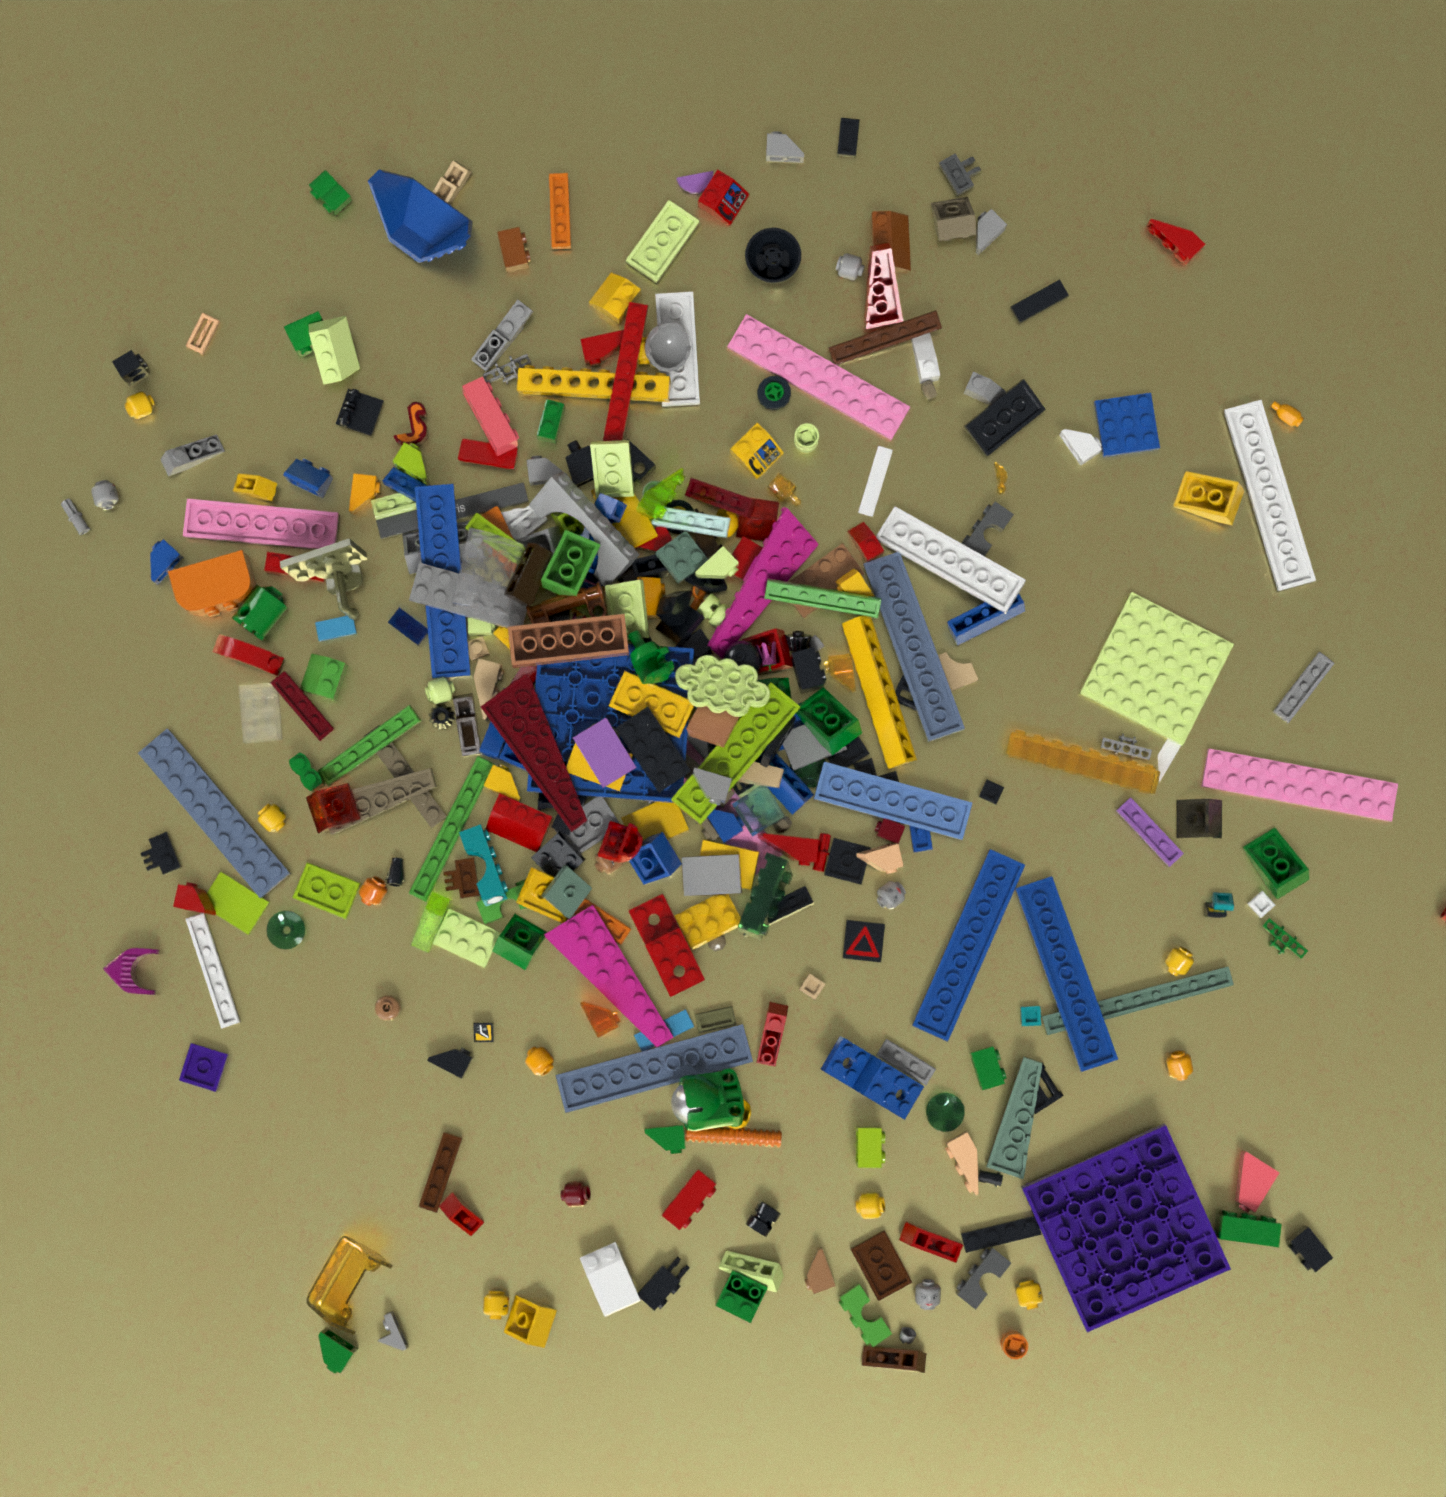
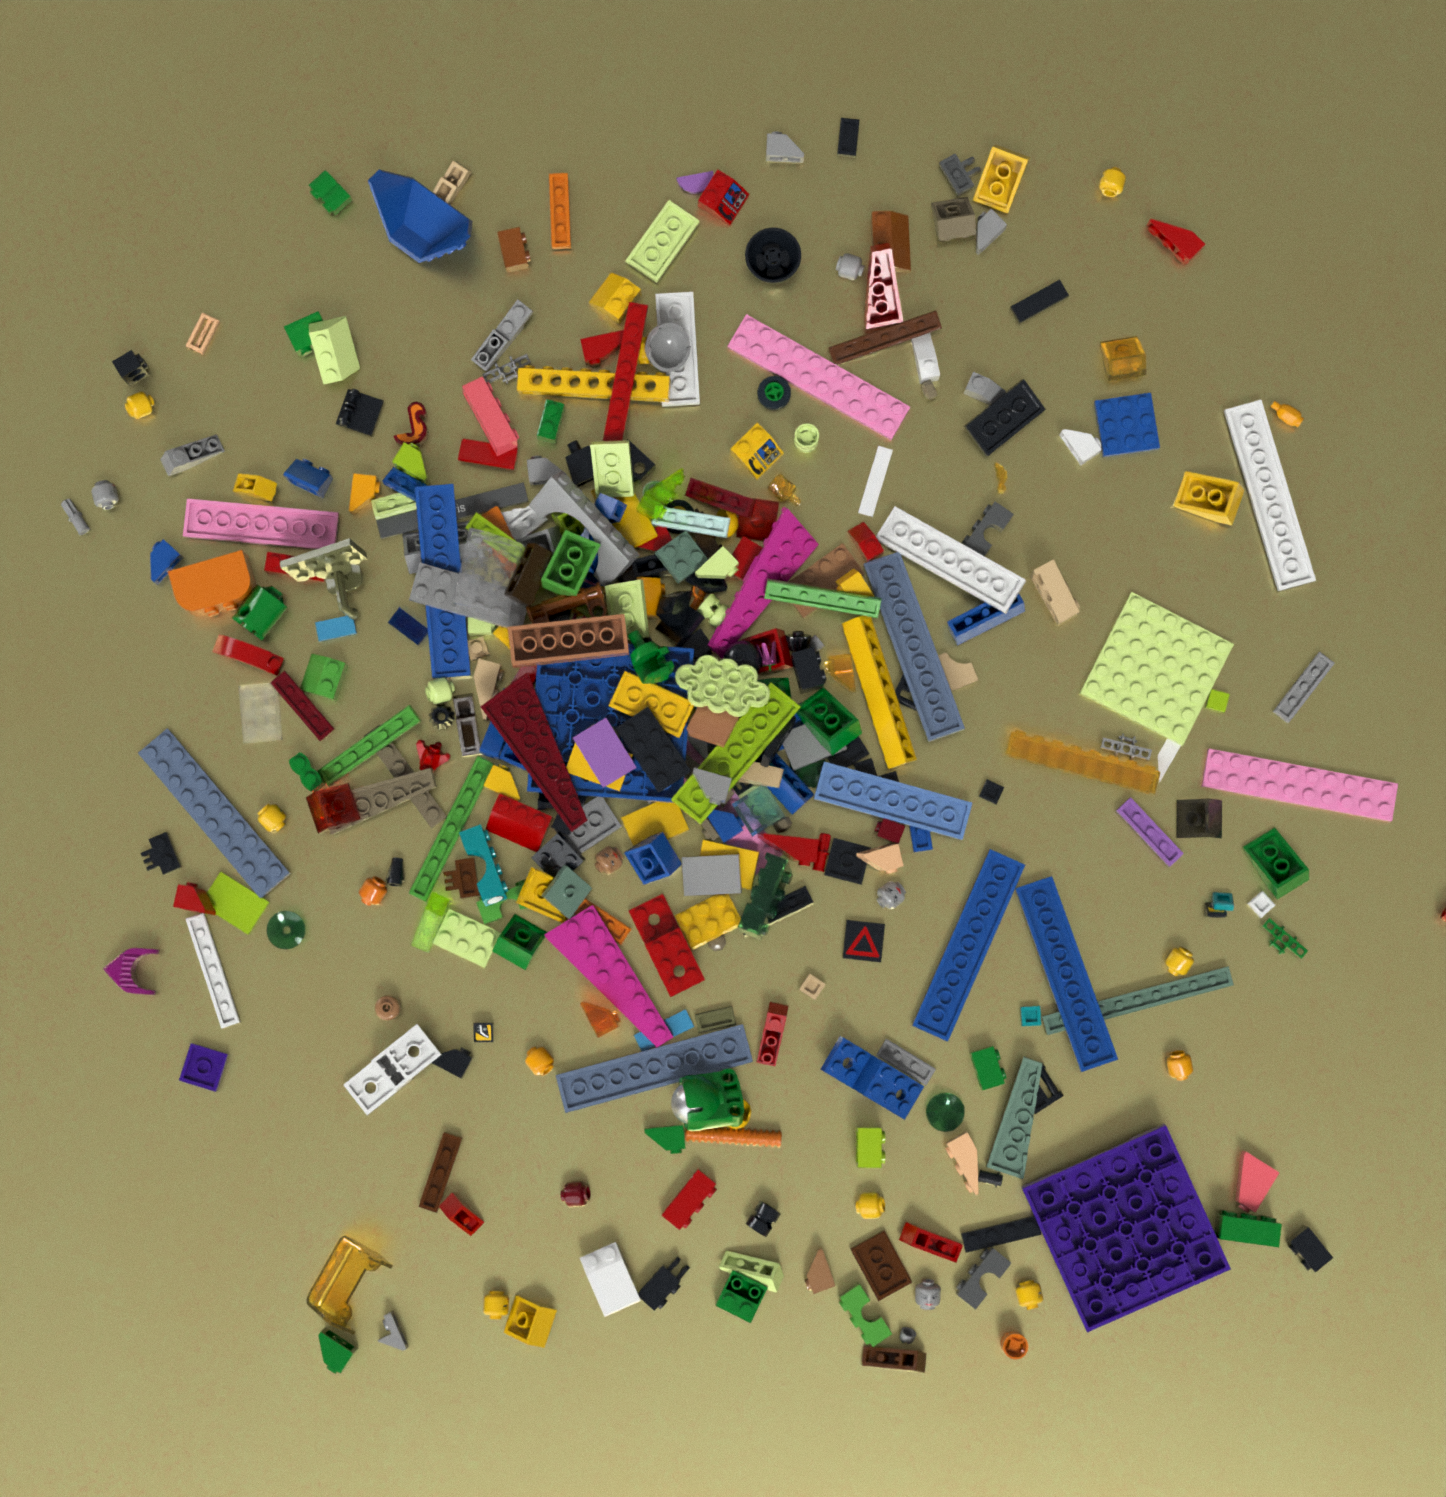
(326, 890): lime tile -> none
(392, 1069): none -> white bracket
(431, 755): none -> red rock
(620, 842): red slope -> none
(1001, 178): none -> yellow slope
(1055, 592): none -> tan wedge
(1112, 182): none -> yellow head
(1123, 358): none -> clear yellow slope
(1217, 701): none -> lime tile

